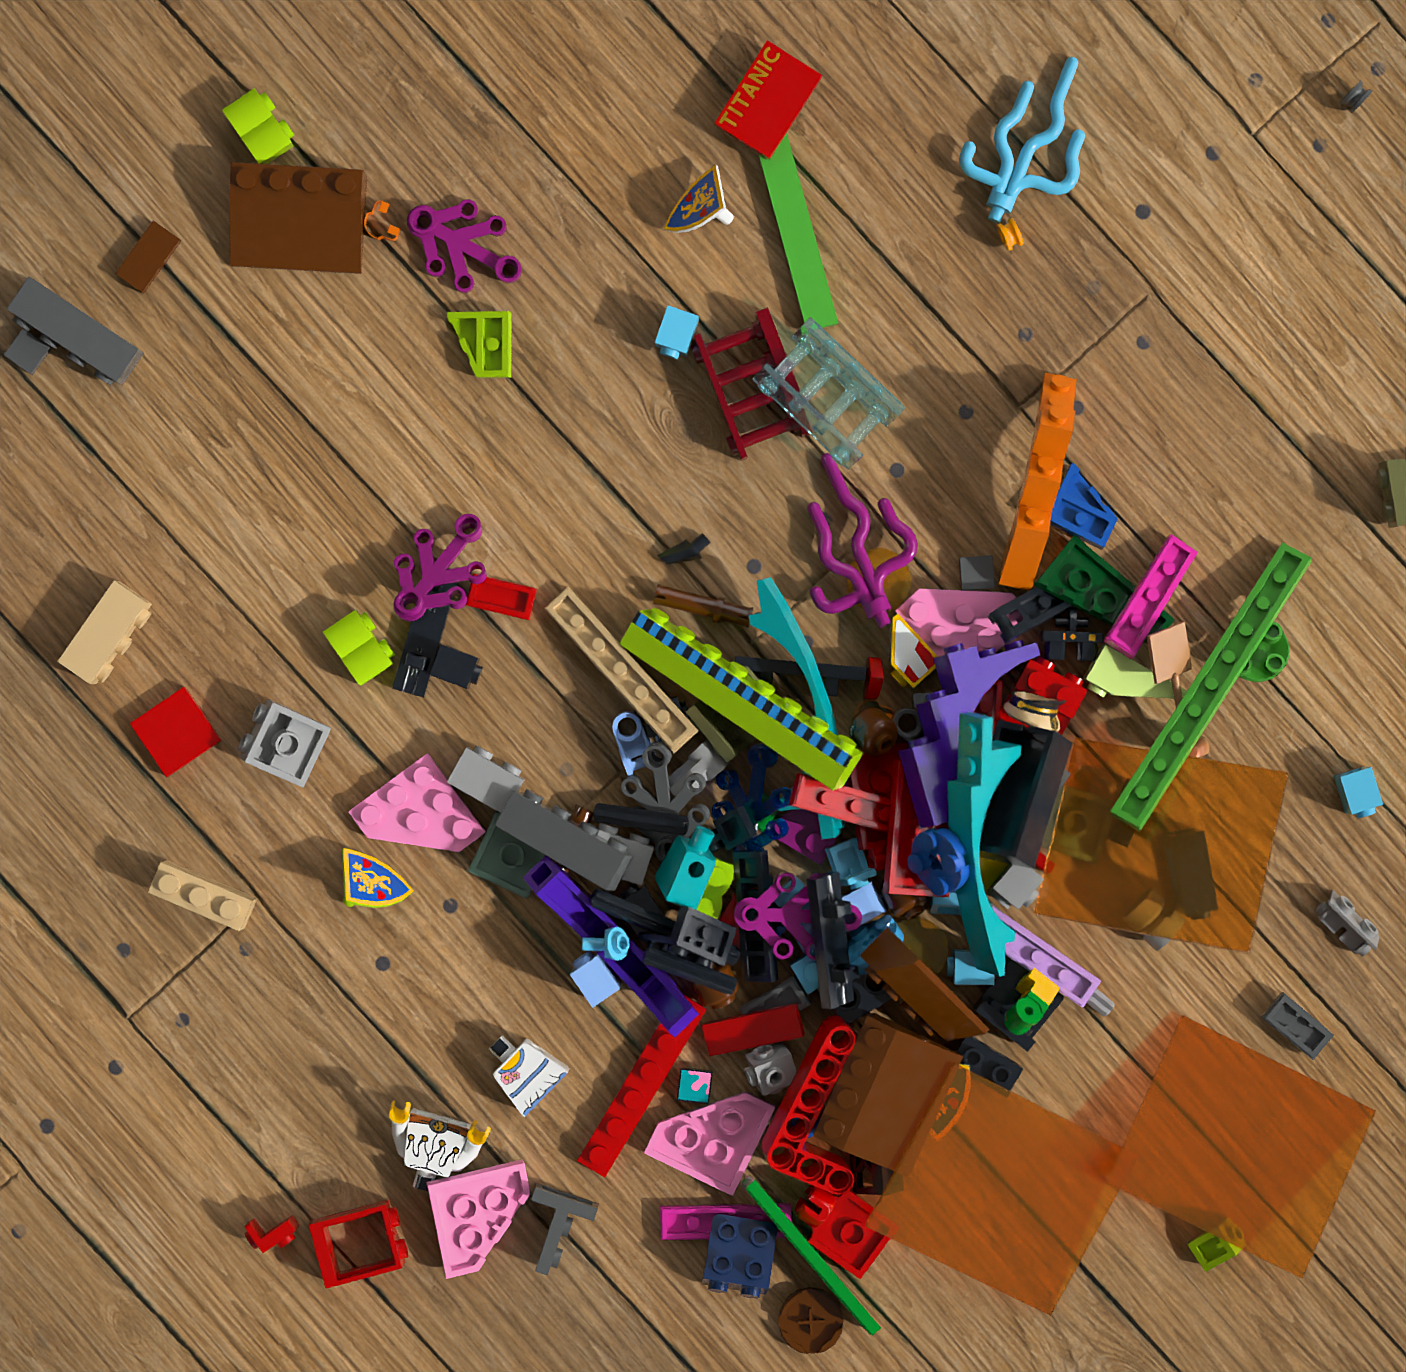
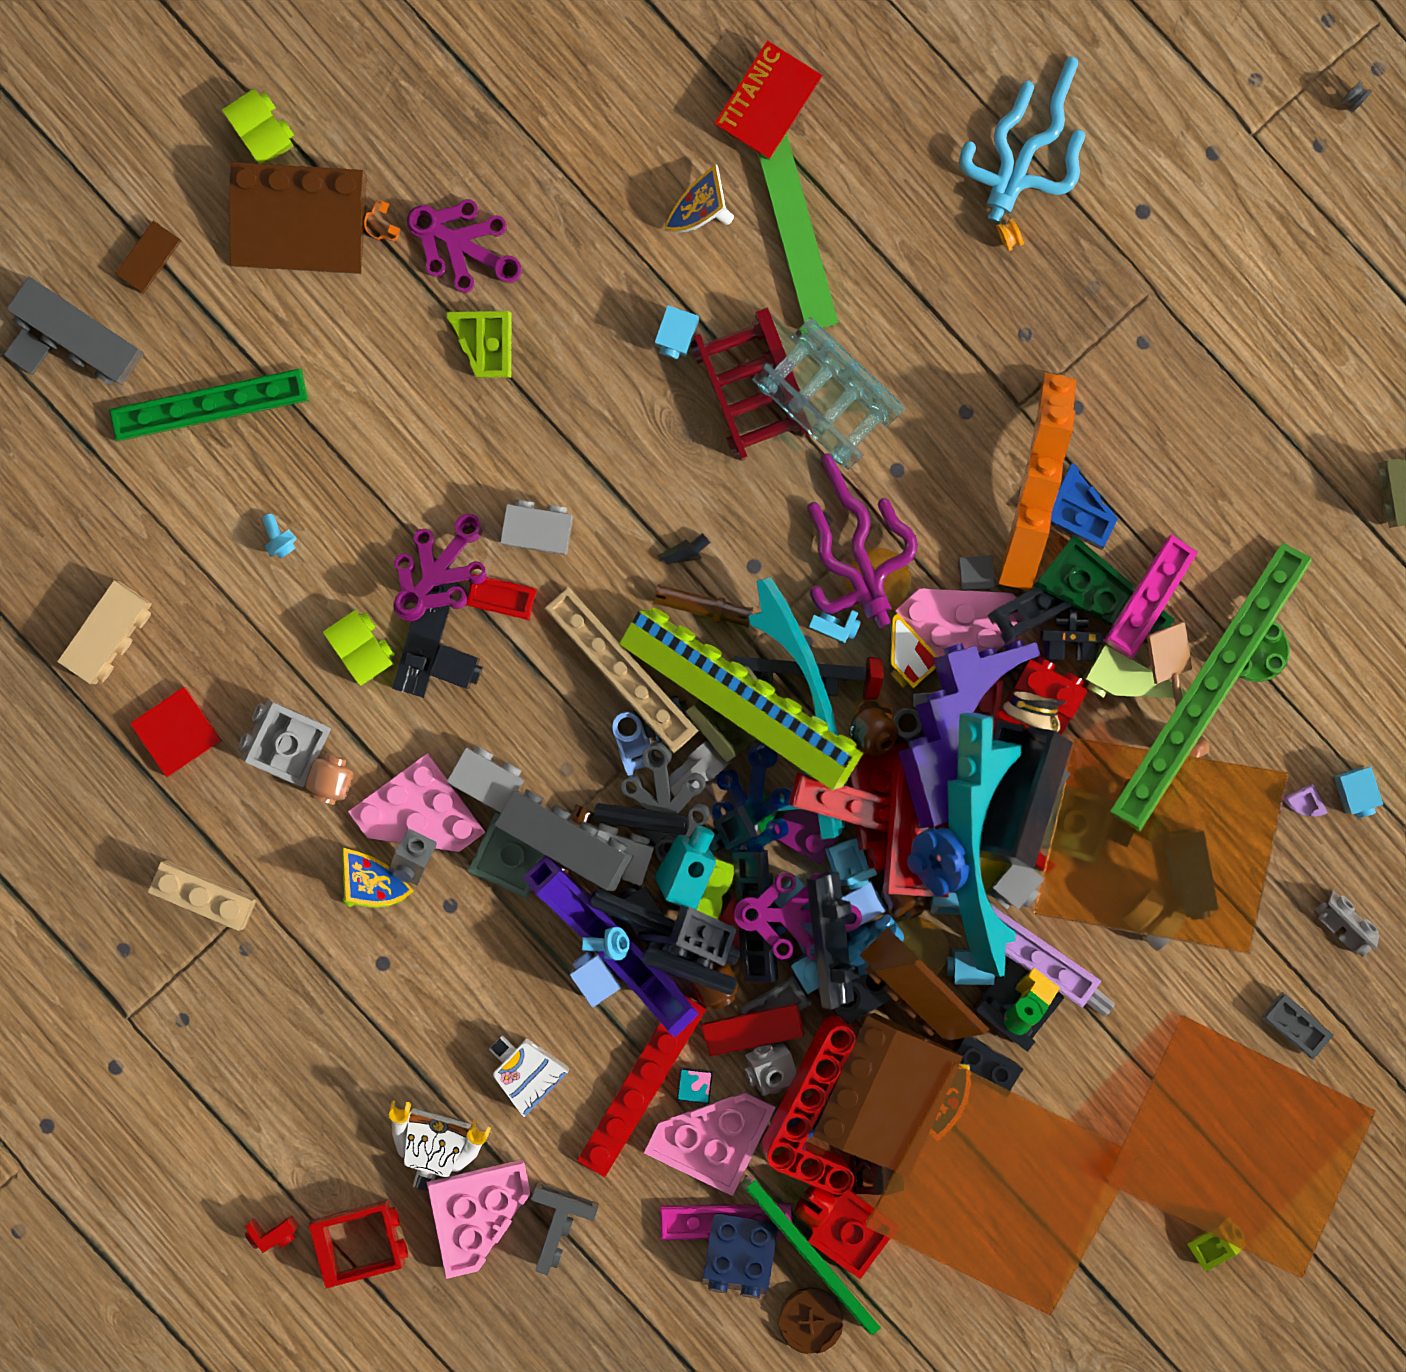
(208, 405): none -> green tile
(280, 543): none -> medium azure plate
(329, 779): none -> nougat head
(412, 857): none -> dark grey bracket
(537, 528): none -> light grey brick
(828, 625): none -> medium azure bracket
(1306, 801): none -> lavender tile

